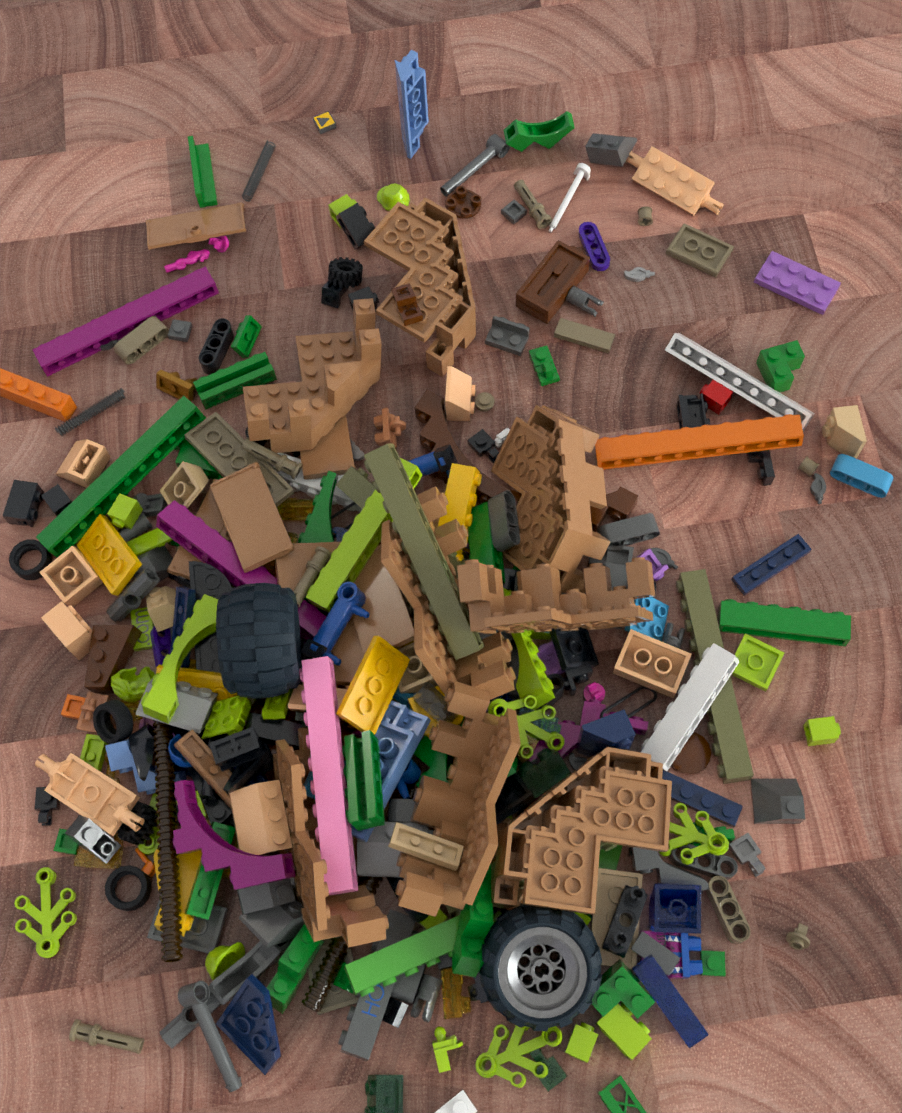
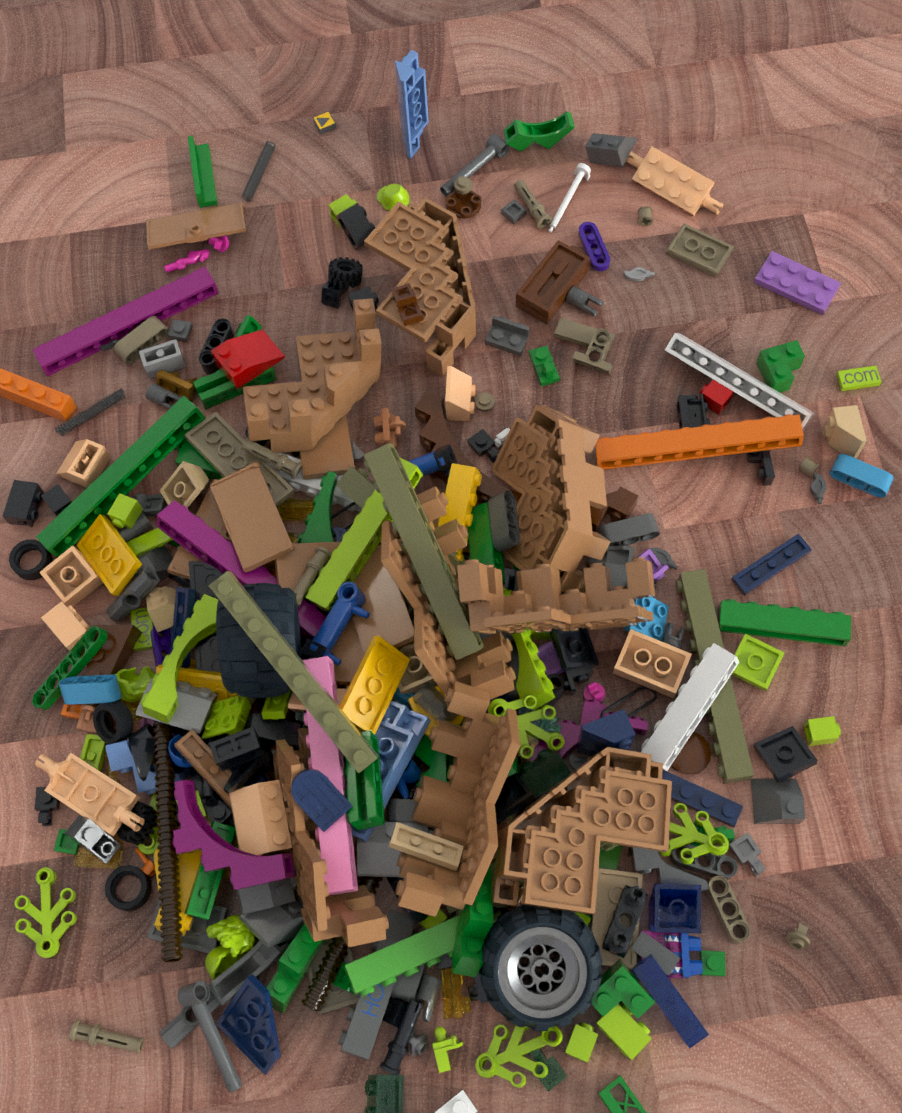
(78, 664): none -> green beam
(90, 689): none -> dark azure beam
(161, 395): none -> dark grey hinge
(162, 357): none -> light grey brick
(233, 934): none -> lime hair
(246, 357): none -> red slope
(293, 671): none -> olive brick
(319, 798): none -> dark blue window
(398, 1046): none -> black pin
(418, 1043): none -> flat silver plate
(463, 185): none -> dark tan plate
(598, 348): none -> dark tan tile
(785, 754): none -> black hinge
(858, 378): none -> lime tile

